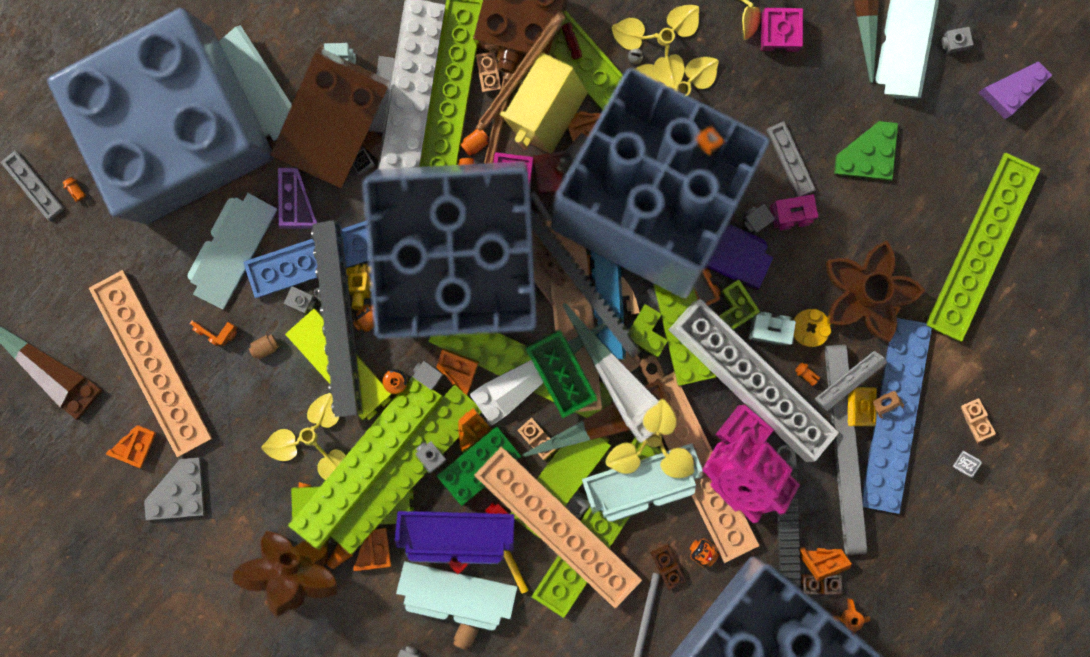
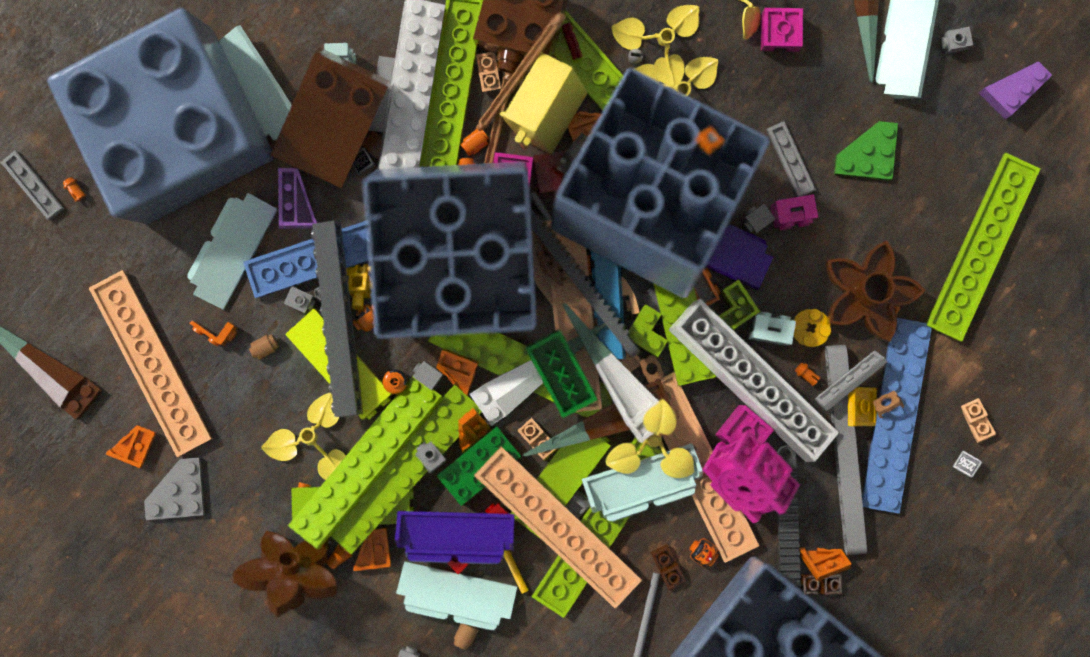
(848, 615): orange brick -> none

